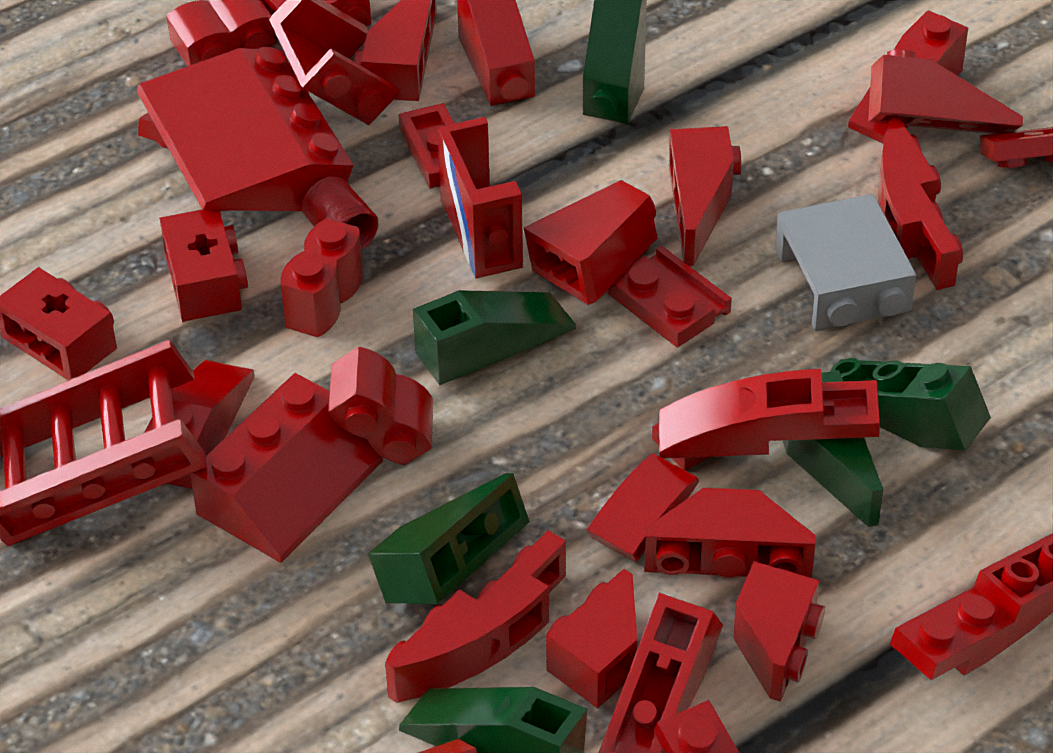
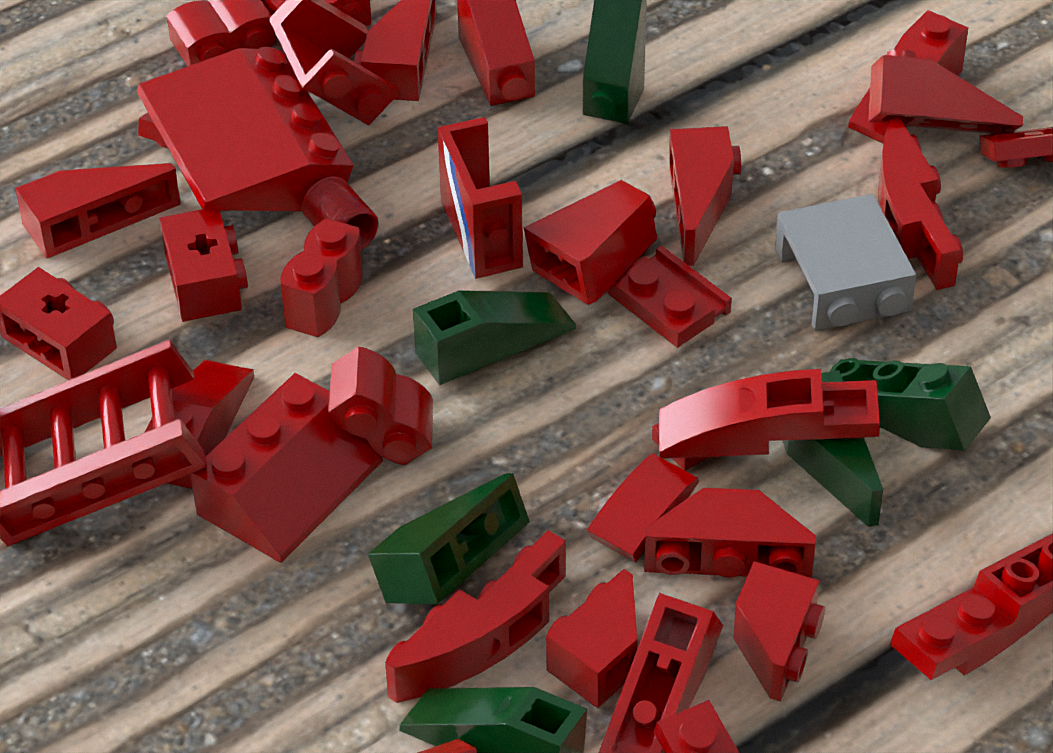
(93, 202): none -> red slope
(421, 136): red plate -> none

